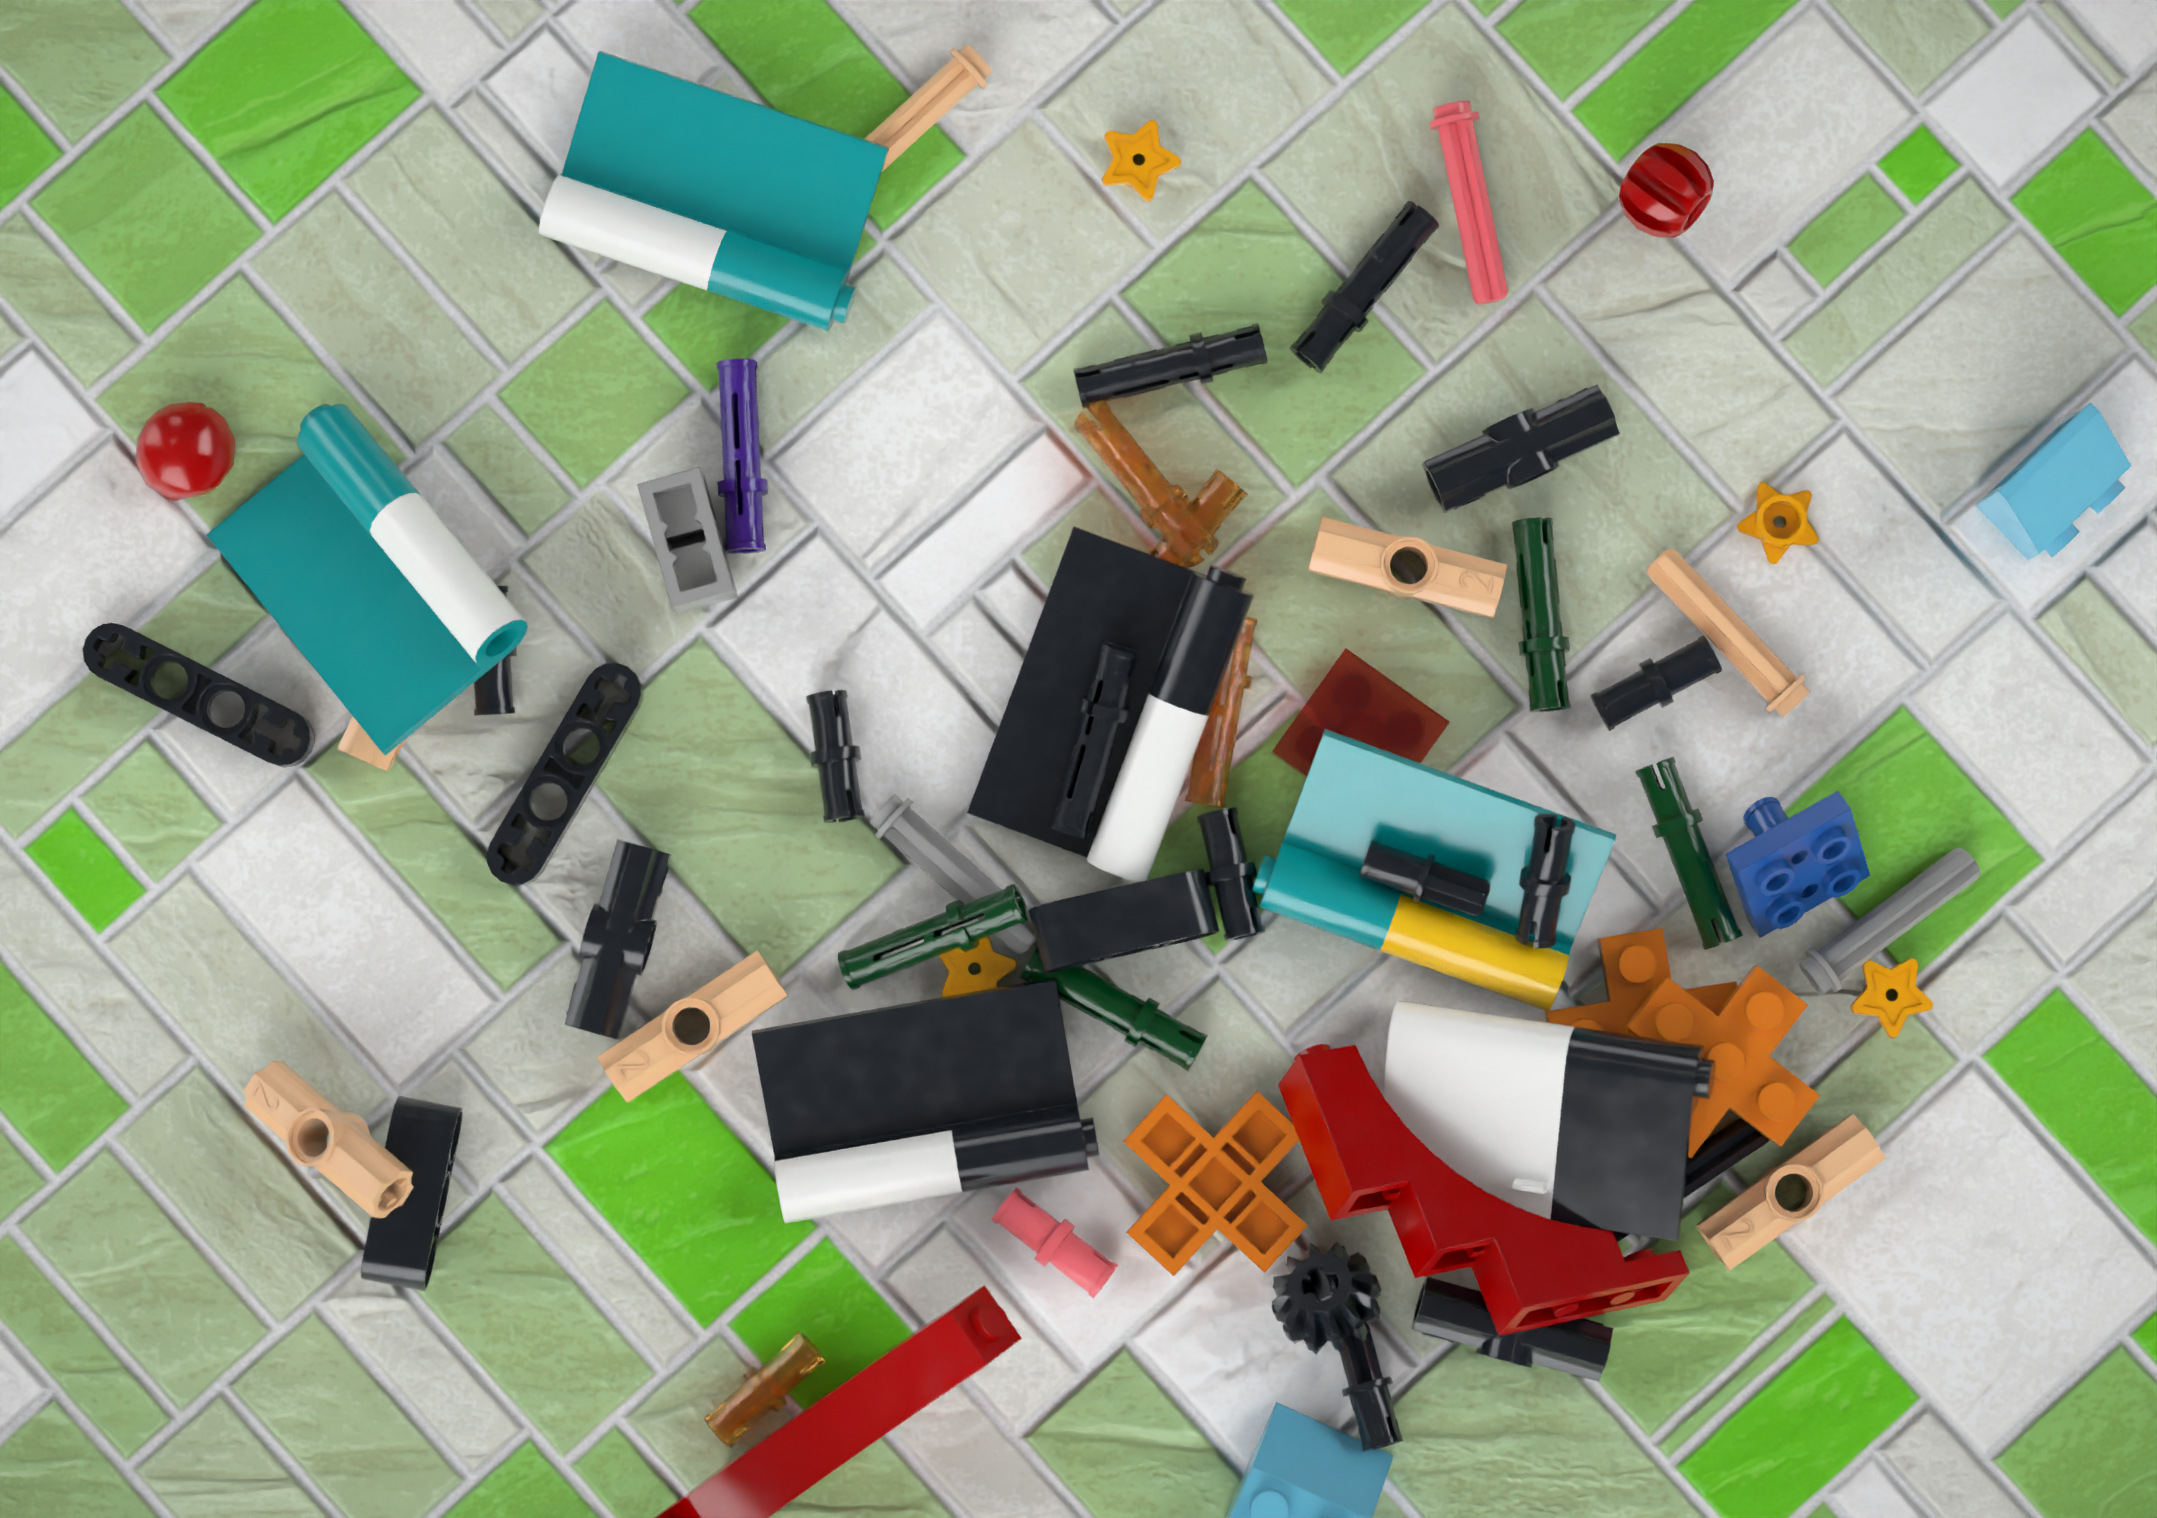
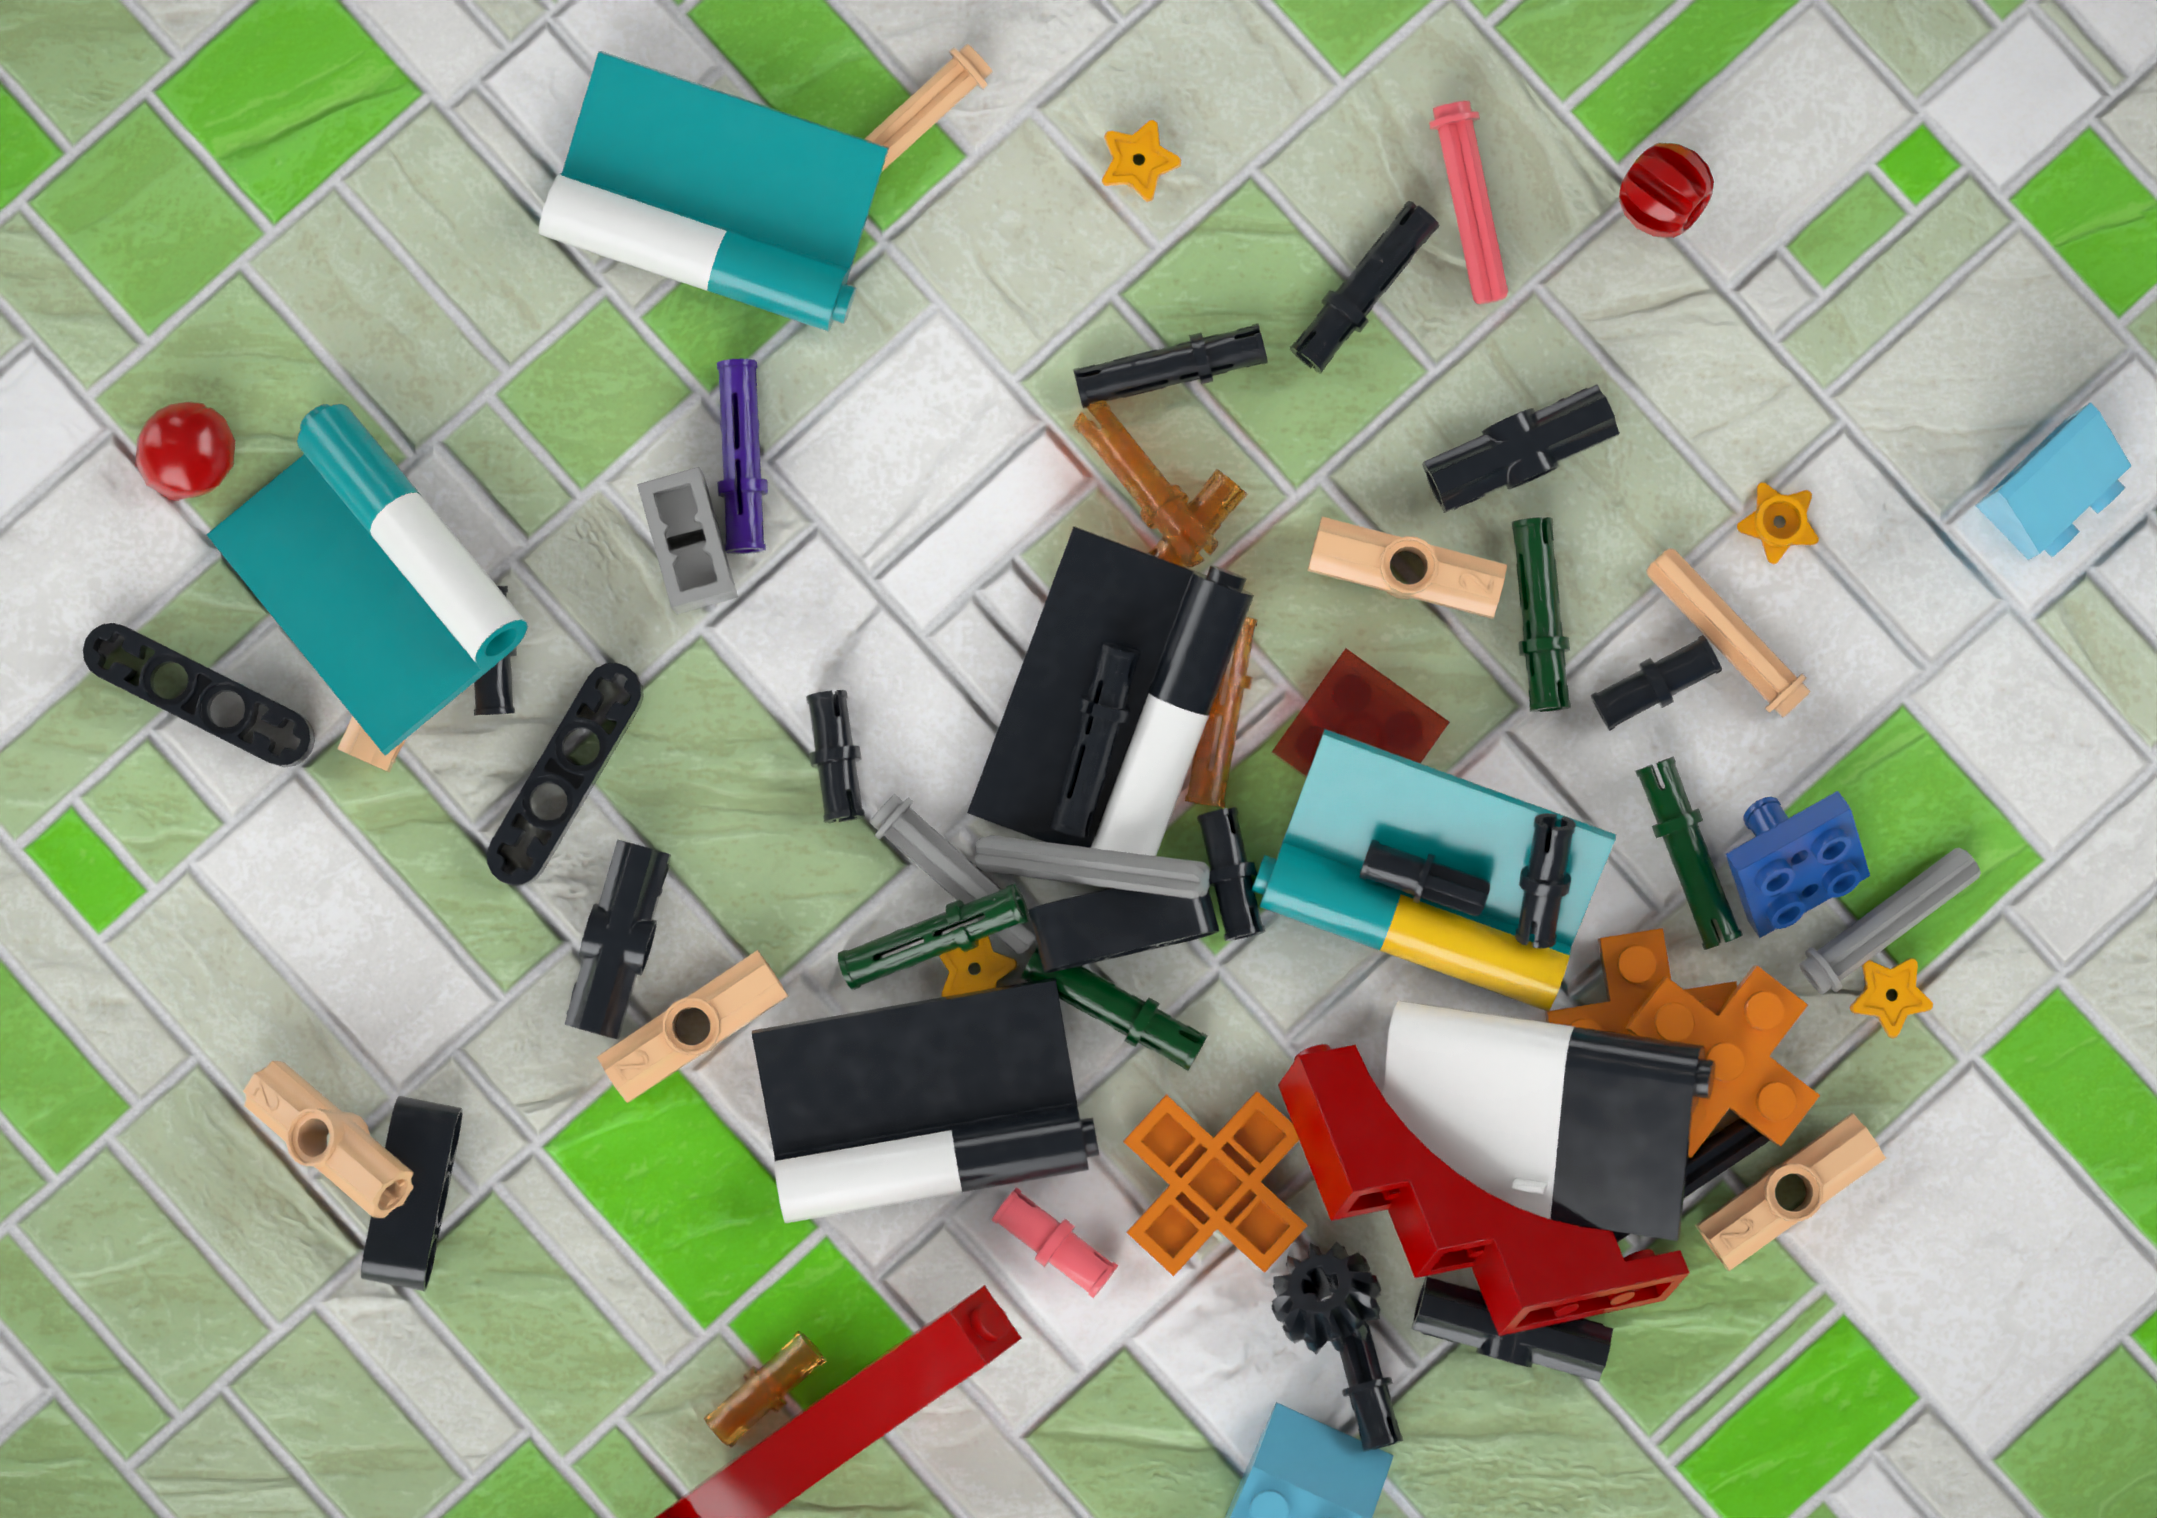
(1092, 866): none -> light grey axle

